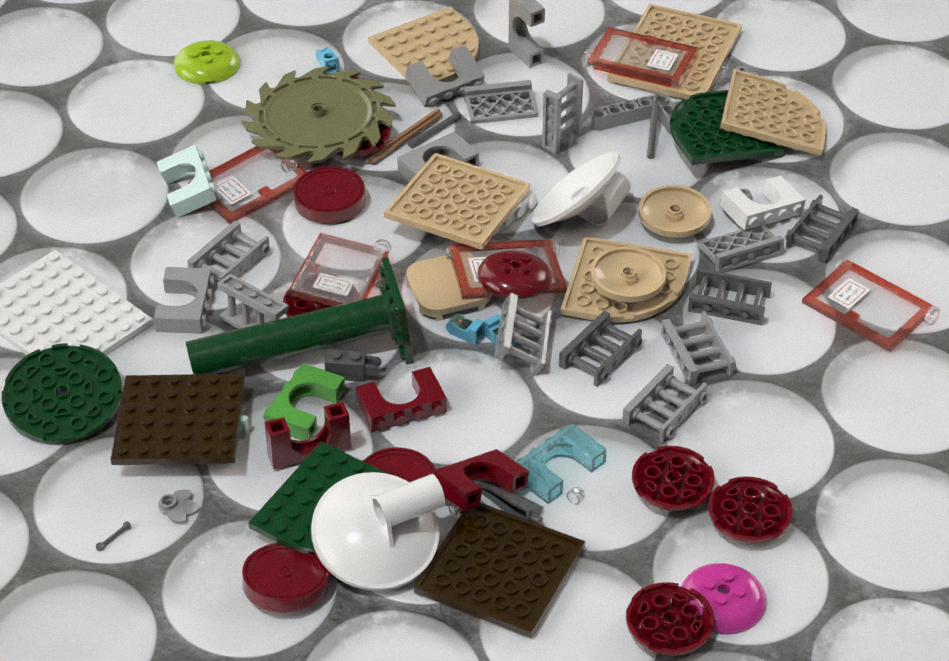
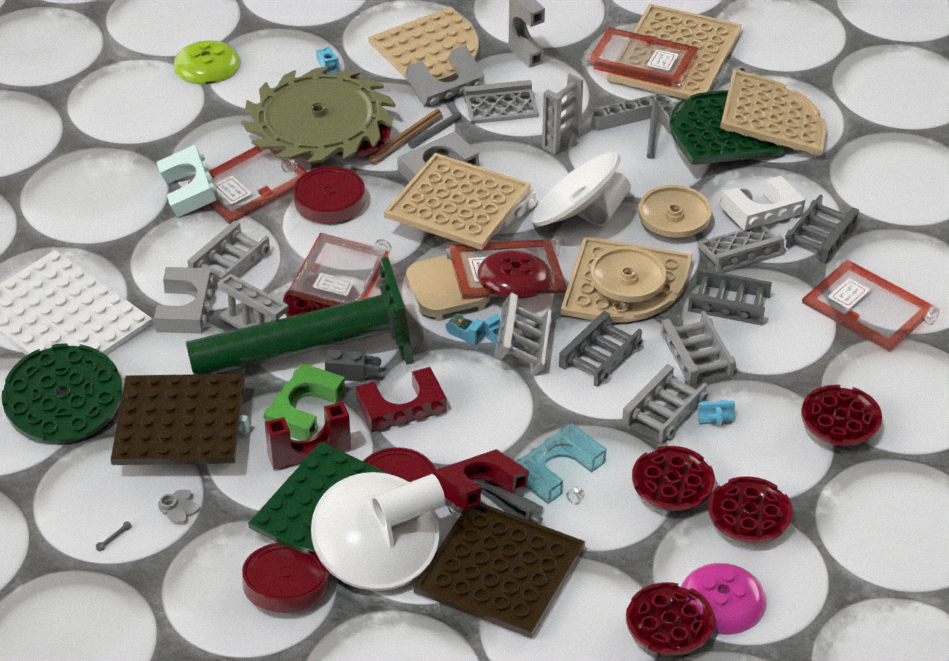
(716, 411): none -> medium azure hips
(841, 415): none -> dark red brick

